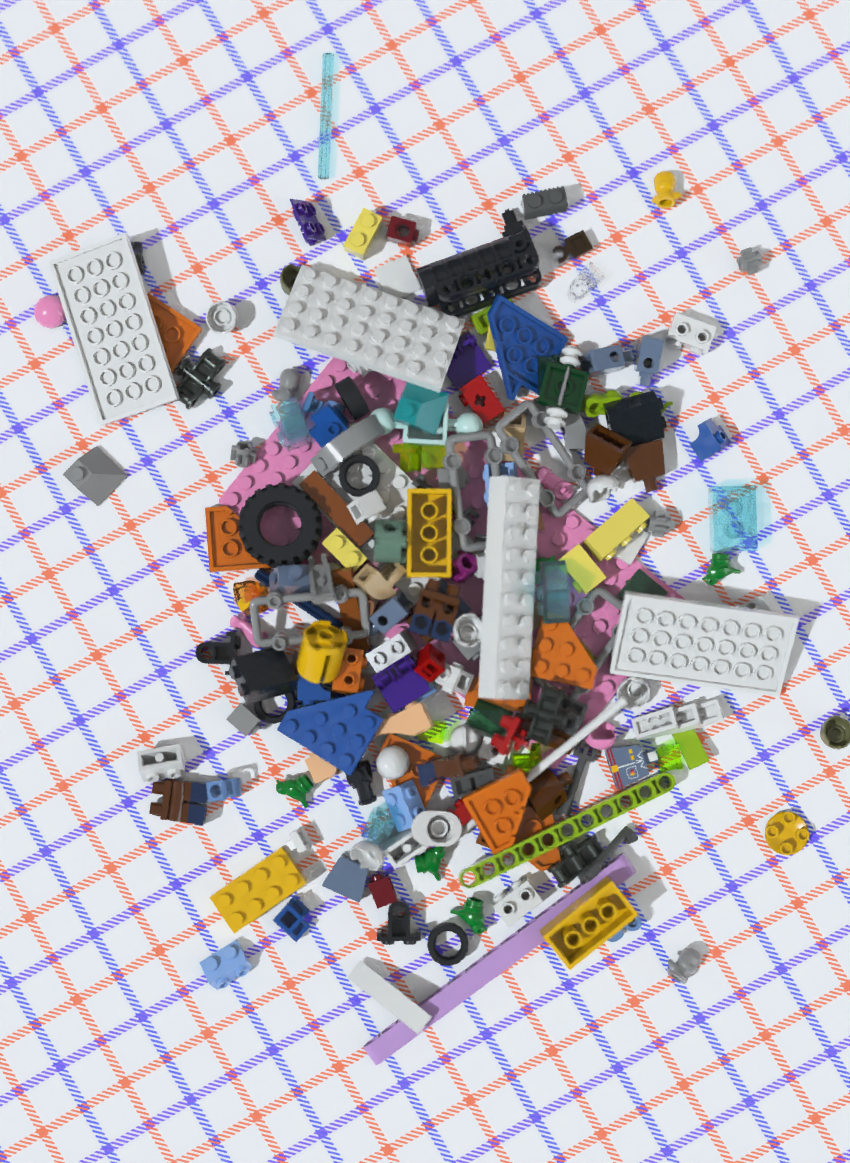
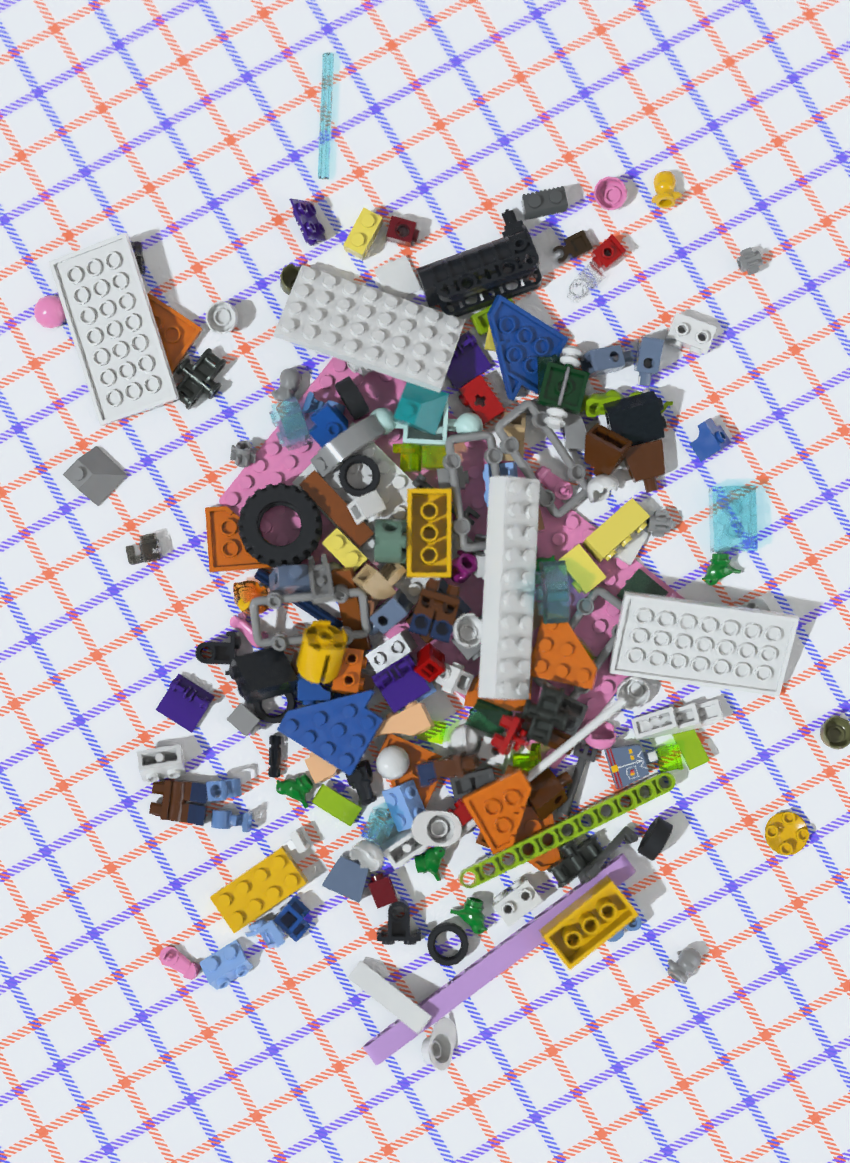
(149, 550): none -> clear smoke piece
(176, 960): none -> bright pink piece
(185, 702): none -> dark purple hinge
(225, 819): none -> medium blue leg
(270, 933): none -> light blue bracket
(274, 756): none -> black axle
(336, 805): none -> lime slope
(439, 1046): none -> white piece
(603, 261): none -> red brick
(610, 193): none -> bright pink hair
(655, 838): none -> black tyre

